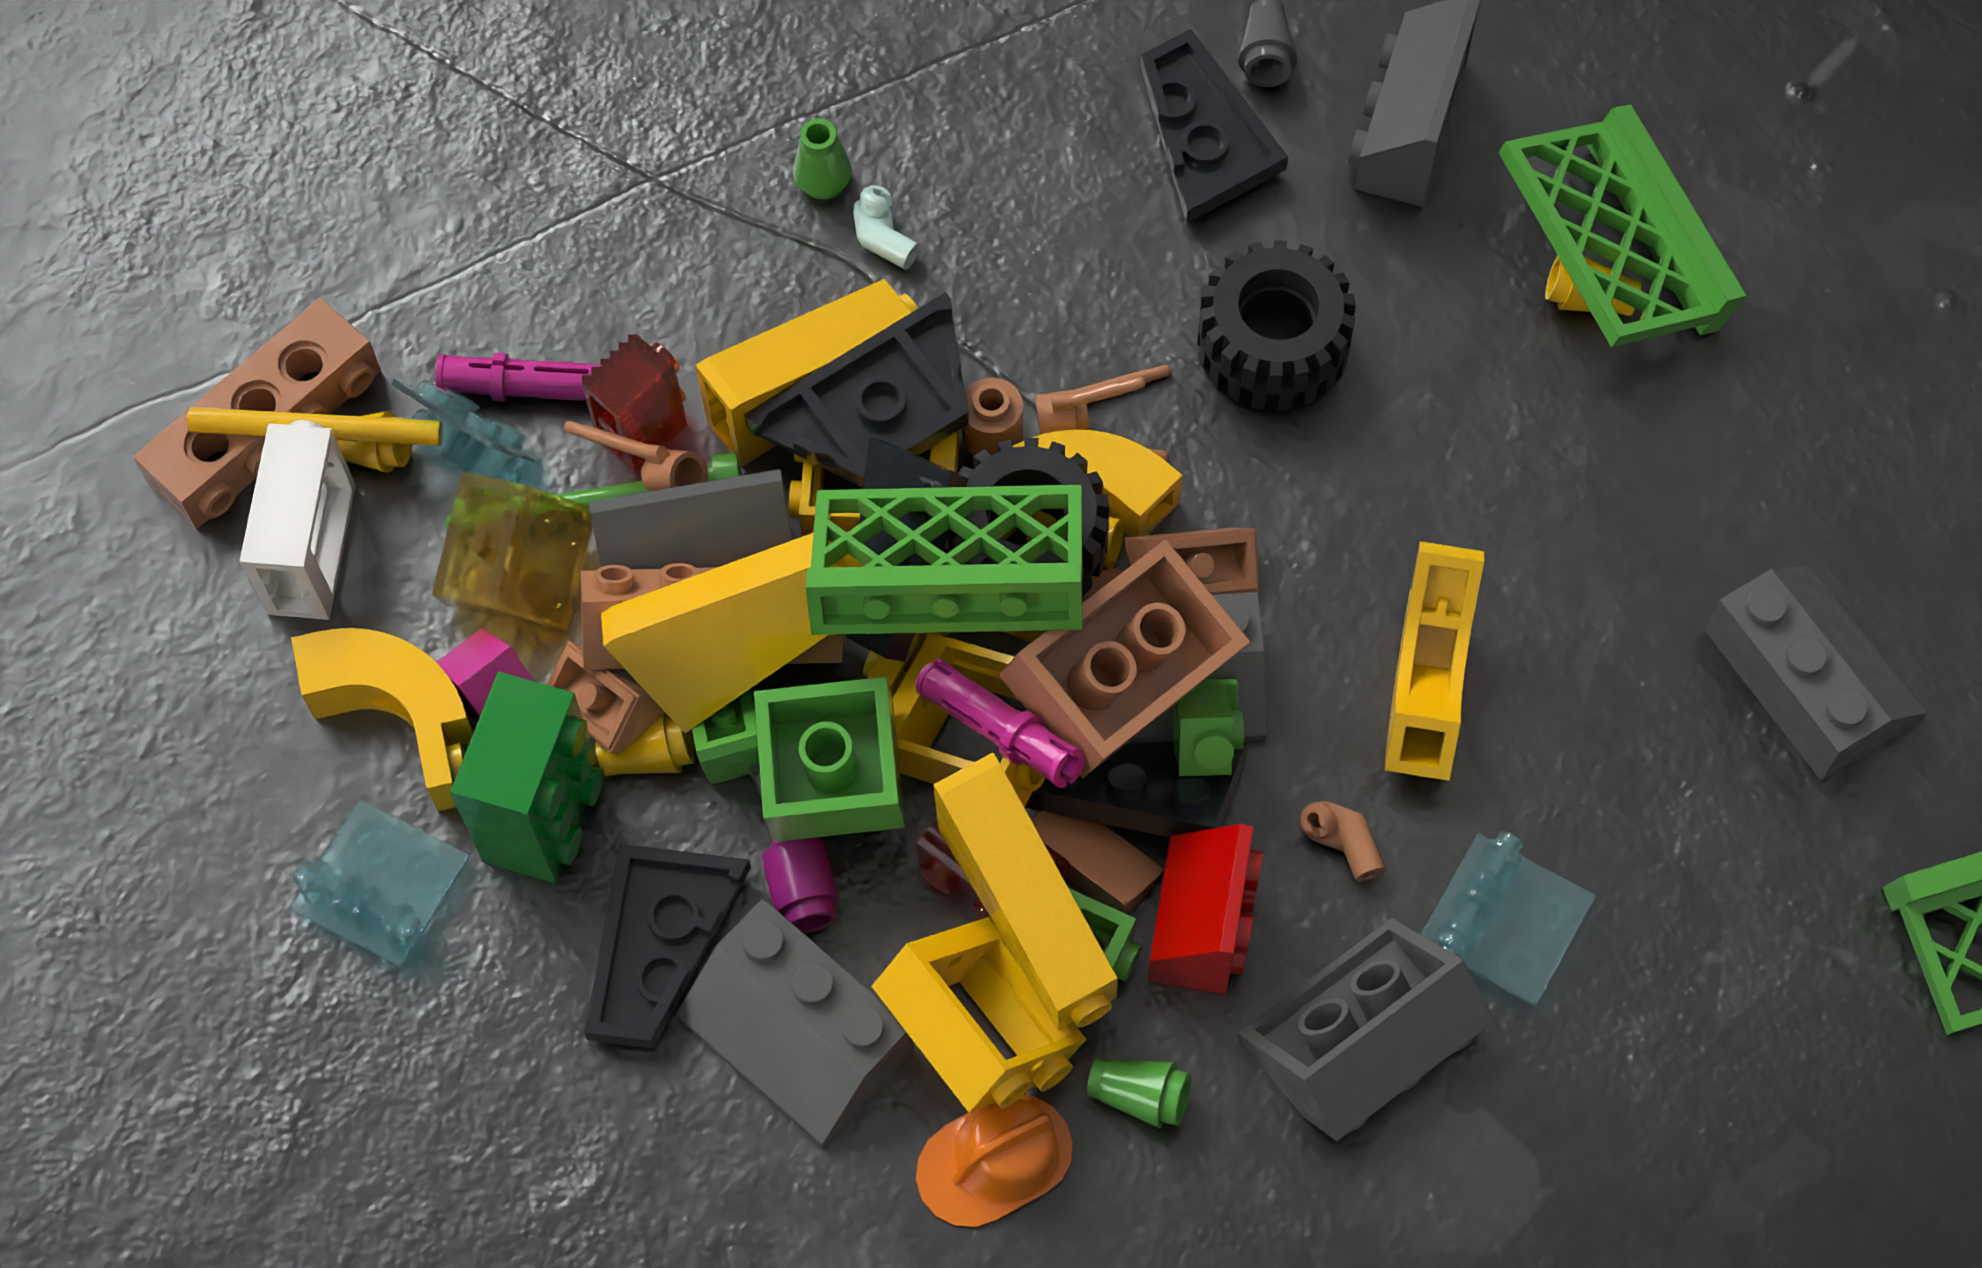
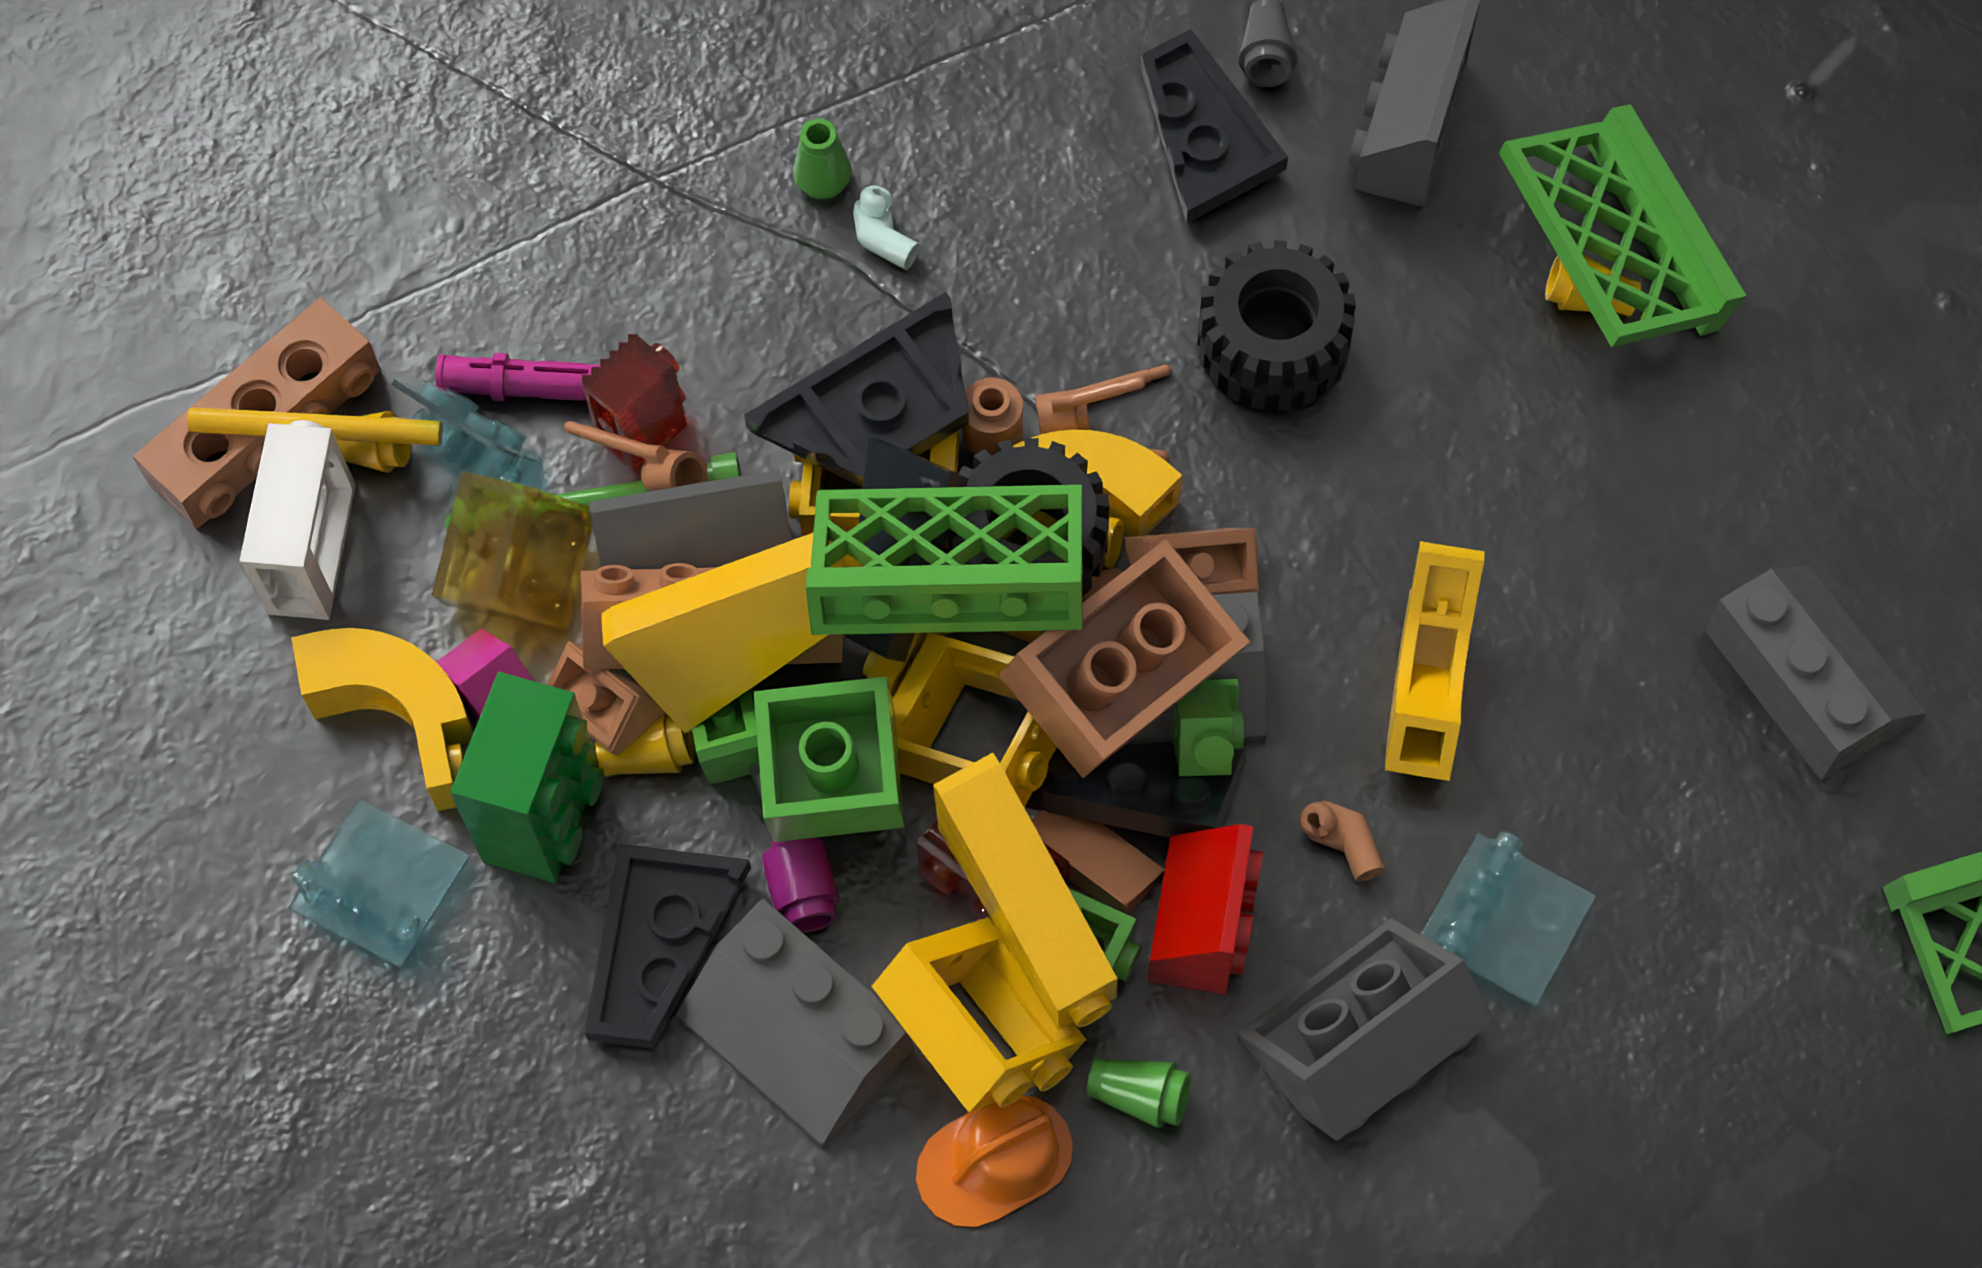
(780, 357): yellow slope -> none
(1016, 733): dark pink pin -> none

